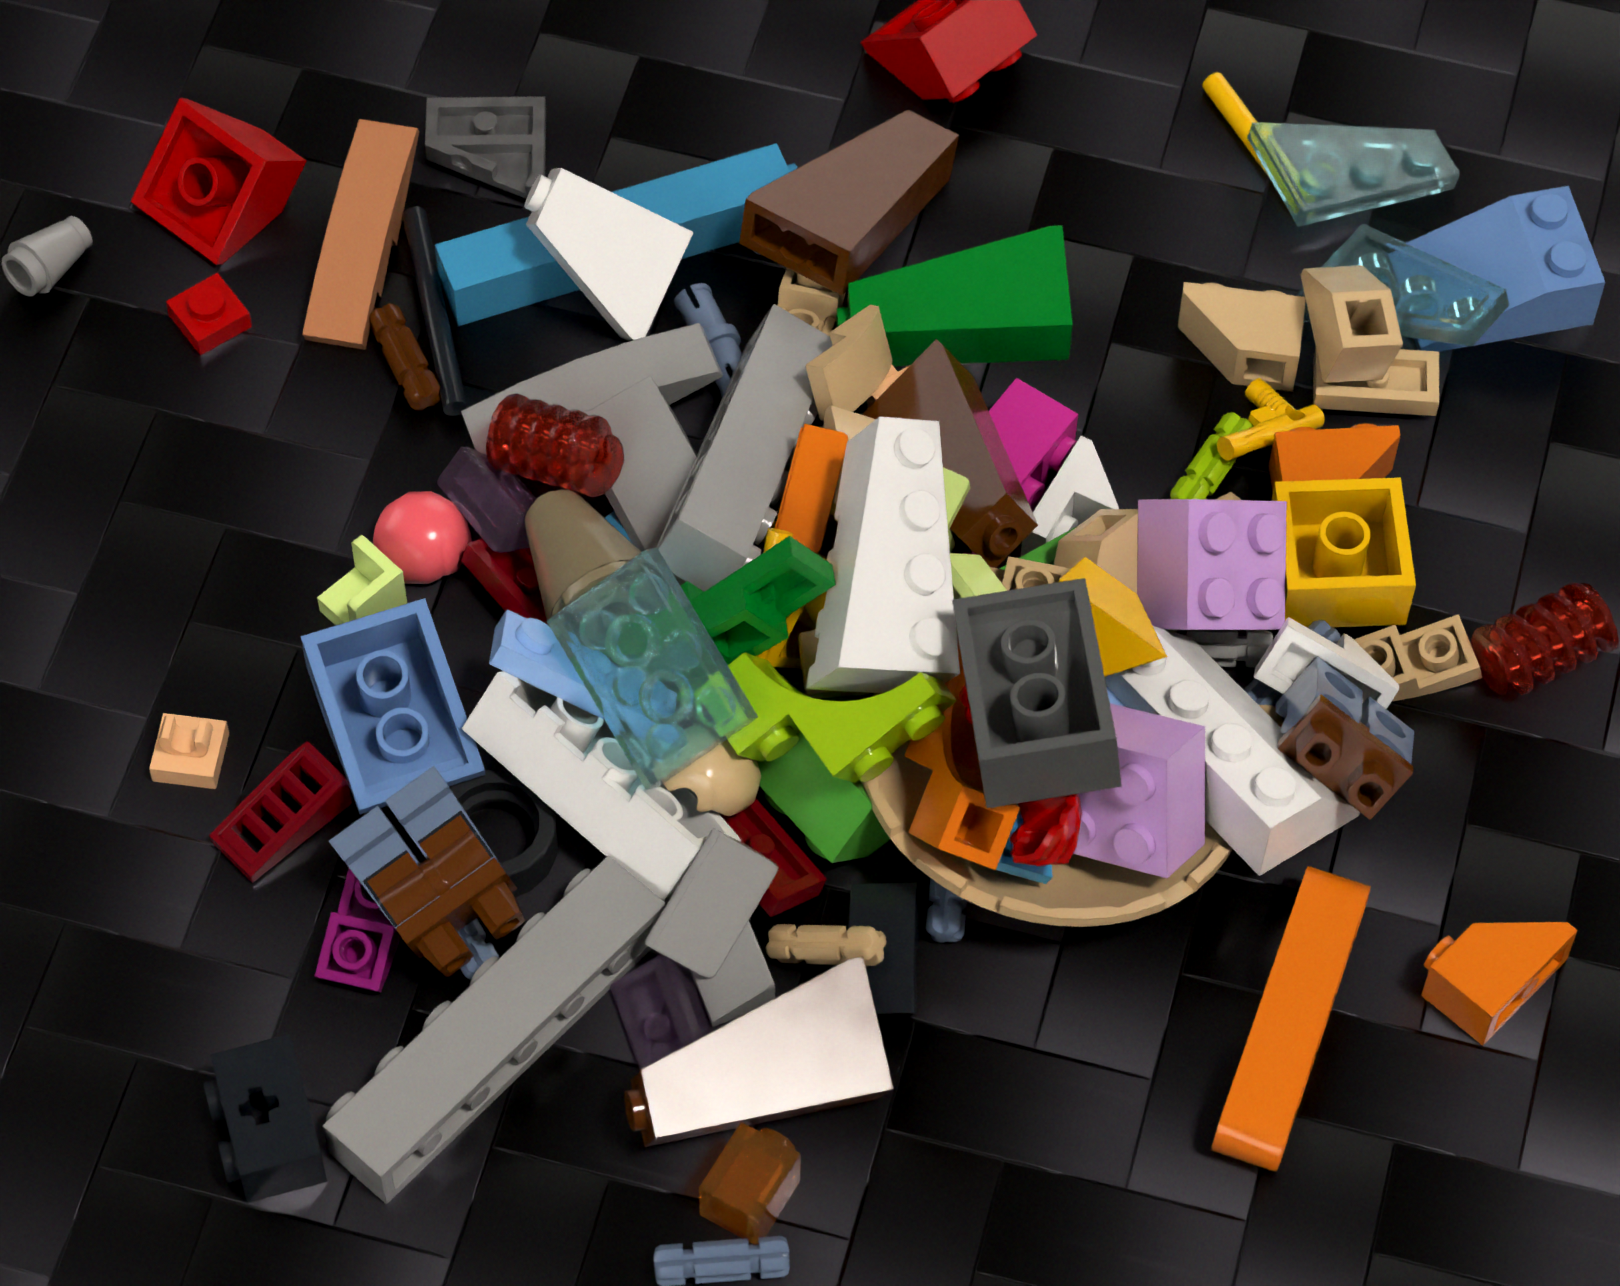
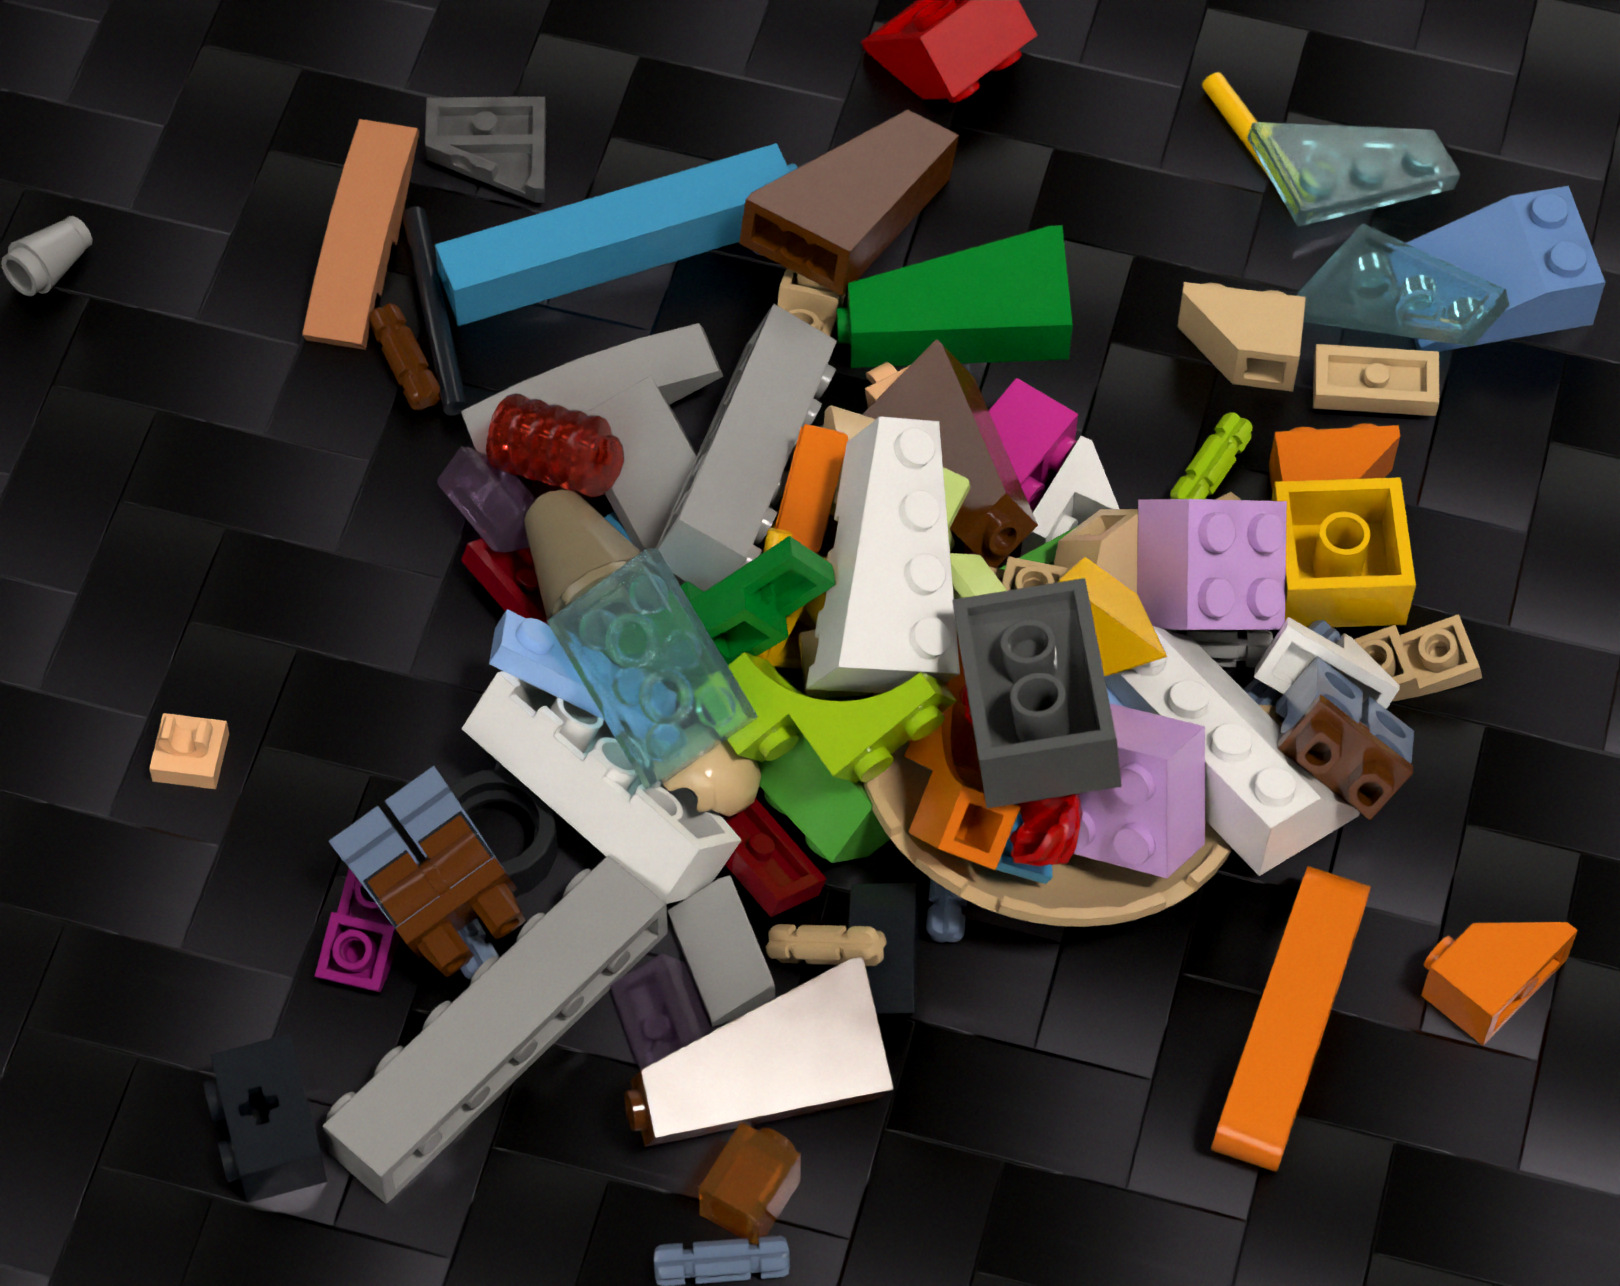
(209, 314): red plate -> none
(216, 180): red slope -> none
(285, 780): dark red slope -> none
(365, 590): yellowish green panel -> none
(390, 702): medium blue slope -> none
(422, 536): coral hair -> none
(607, 247): white slope -> none
(712, 904): light grey slope -> none
(721, 336): sand blue pin -> none
(853, 365): tan slope -> none
(1272, 416): yellow hose -> none
(1351, 322): tan slope -> none
(1544, 638): clear red piece -> none

